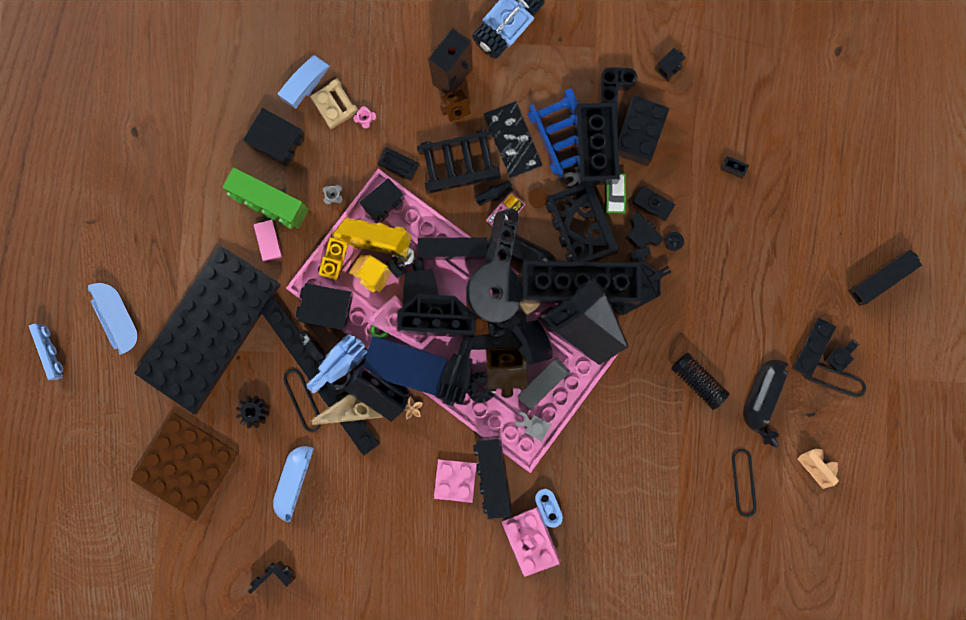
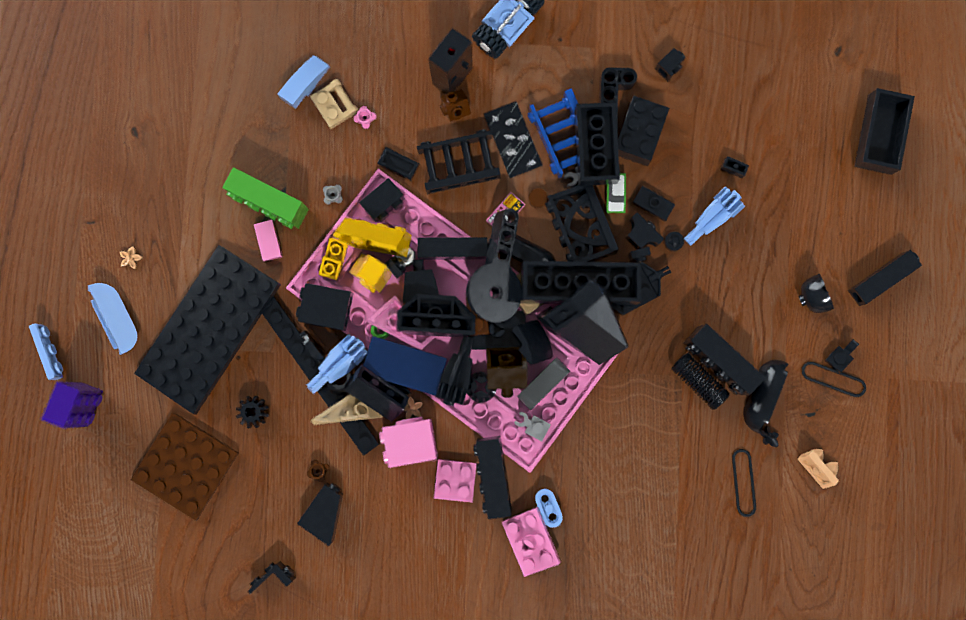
(72, 405): none -> dark purple brick
(130, 257): none -> light nougat plant
(274, 137): black brick -> none
(291, 482): light blue brick -> none
(294, 402): black piece -> none
(312, 471): none -> reddish brown plate
(323, 514): none -> black slope
(409, 442): none -> bright pink brick
(493, 193): black pin -> none
(718, 212): none -> light blue piece
(723, 360): none -> black brick
(814, 347): black plate -> none
(815, 295): none -> black cylinder
(884, 131): none -> black piece

